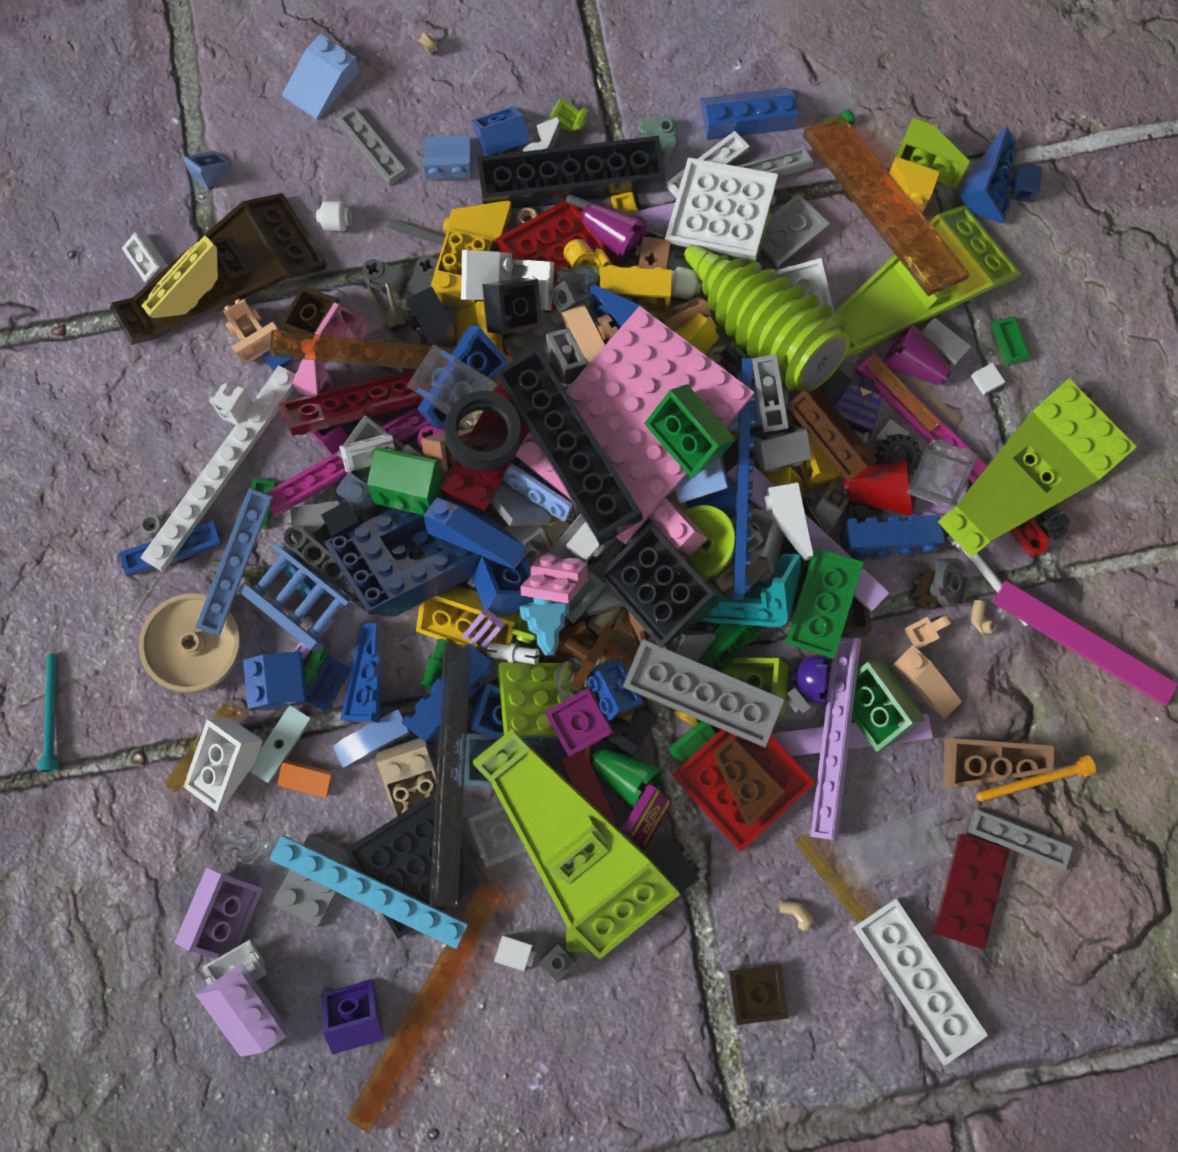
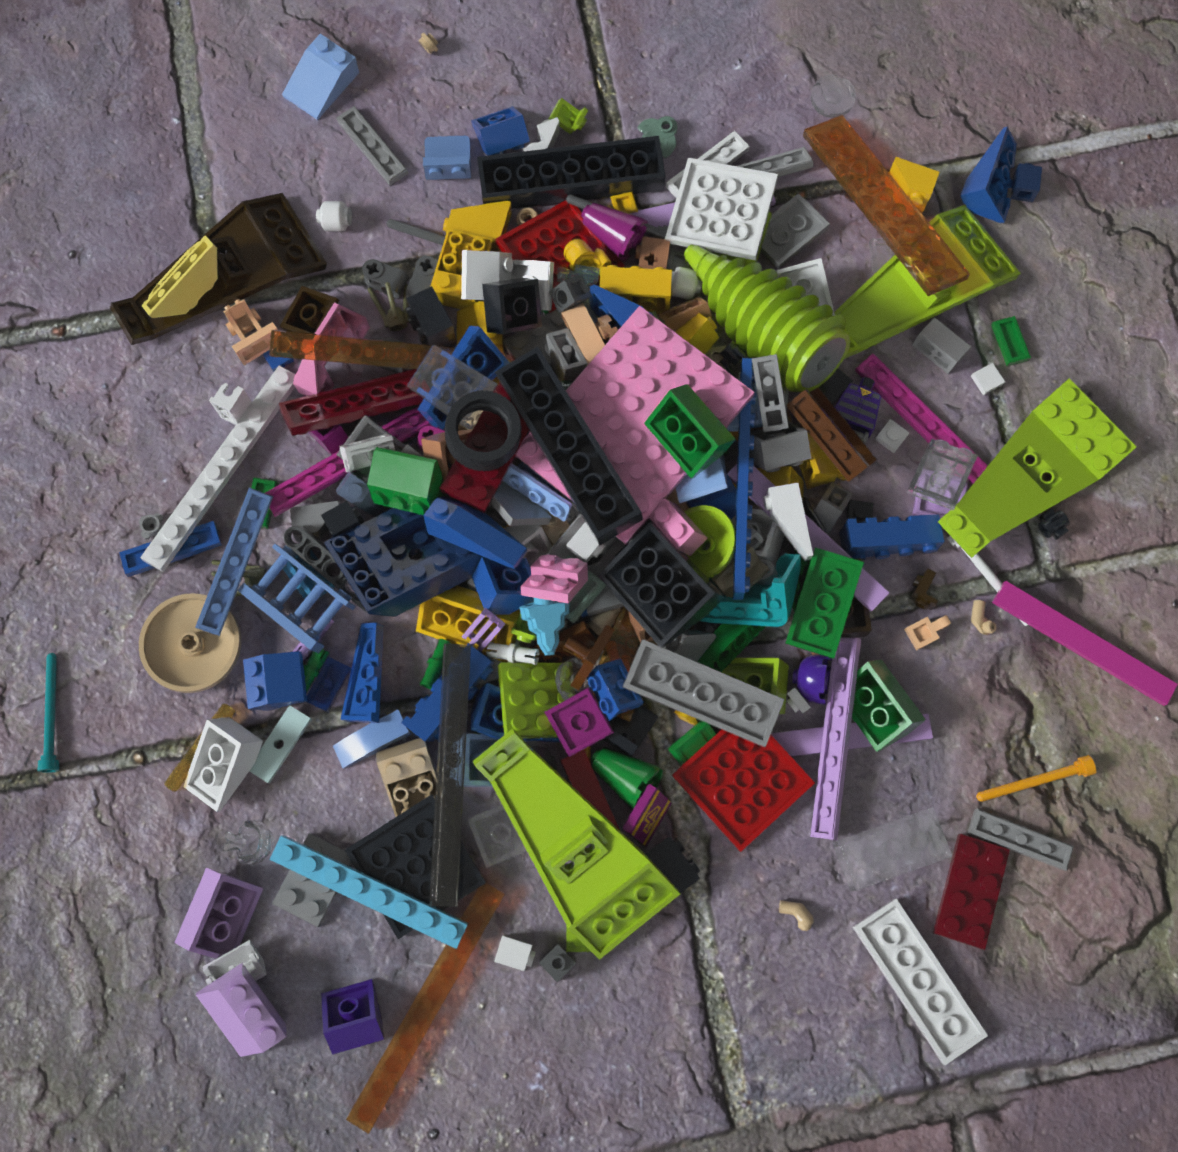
(144, 256): white slope -> none
(207, 167): medium blue slope -> none
(305, 778): orange tile -> none
(747, 781): reddish brown wing -> none
(749, 113): blue slope -> none
(758, 994): dark brown plate -> none
(831, 878): clear yellow axle -> none
(848, 115): green hand -> none
(882, 487): red slope -> none
(903, 393): clear yellow axle -> none
(904, 441): black tyre -> none
(917, 357): magenta cone -> none
(926, 681): light nougat slope -> none
(930, 148): lime slope -> none
(949, 583): dark grey plate -> none
(982, 761): medium nougat wedge -> none
(1031, 532): red plate -> none

